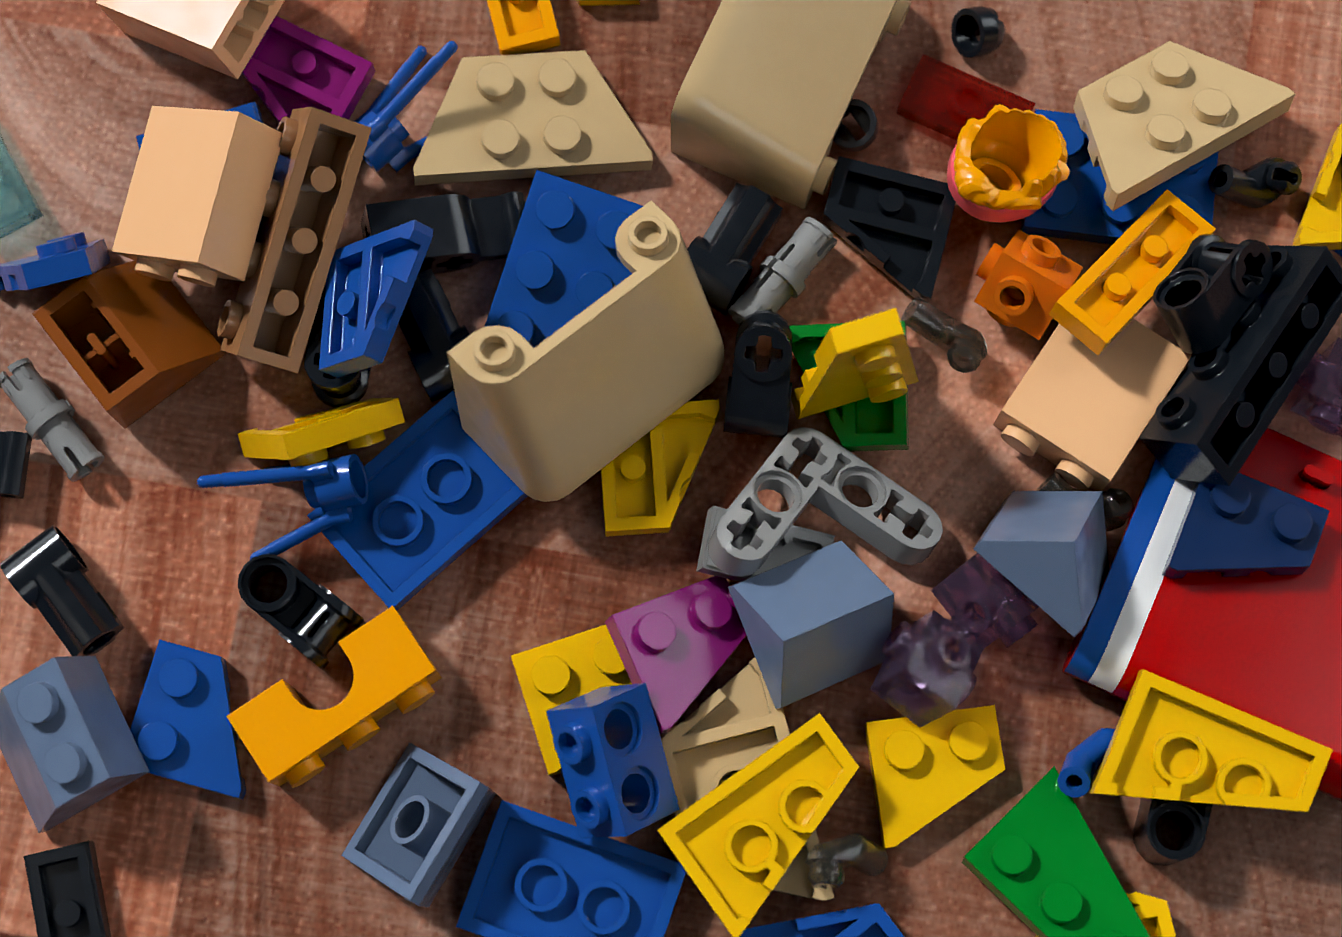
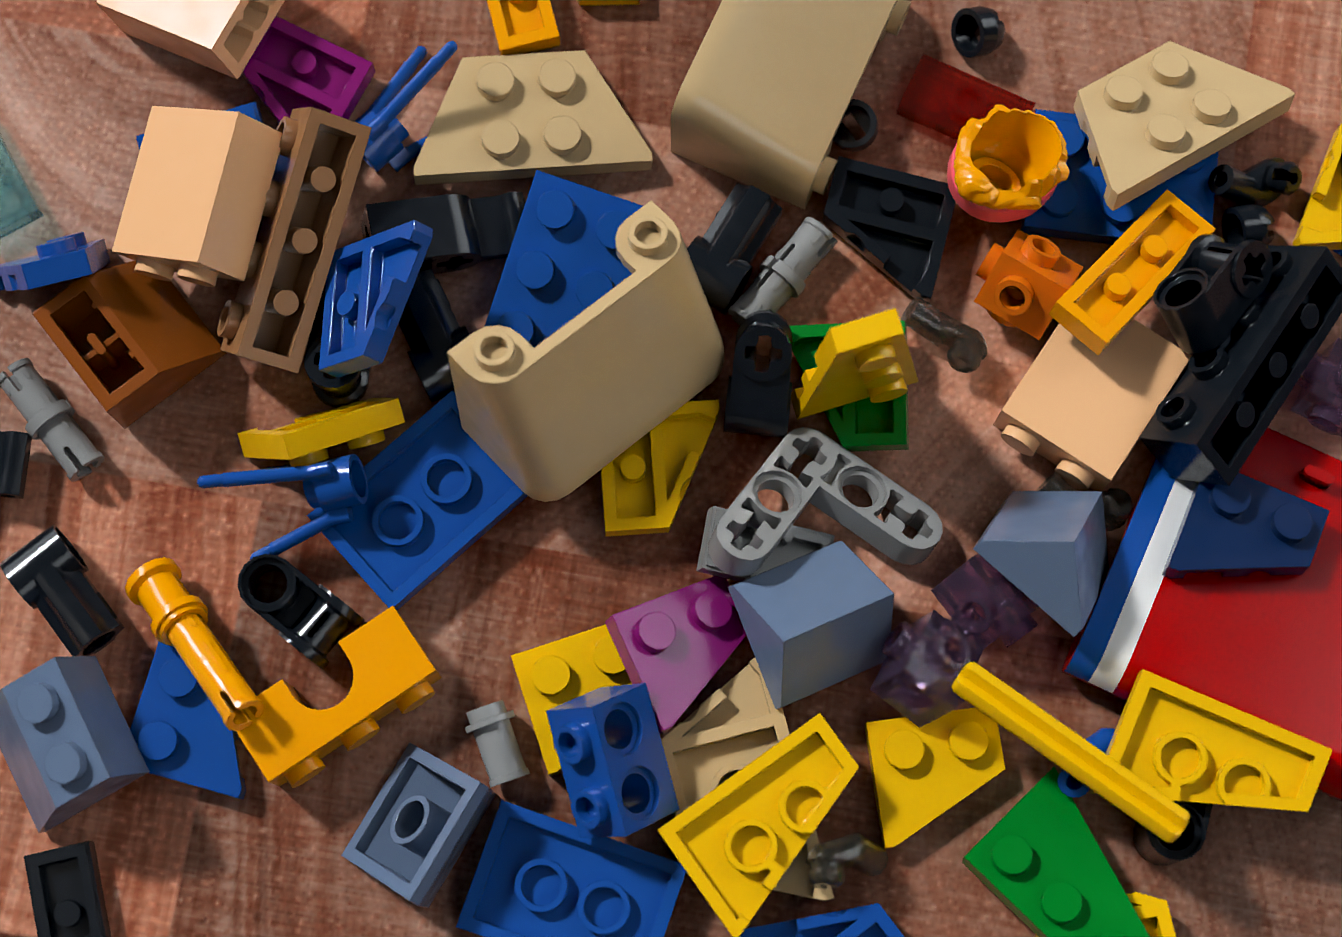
(182, 623): none -> light orange pin
(497, 742): none -> light grey pin
(1071, 752): none -> yellow axle
(1247, 223): none -> black hinge

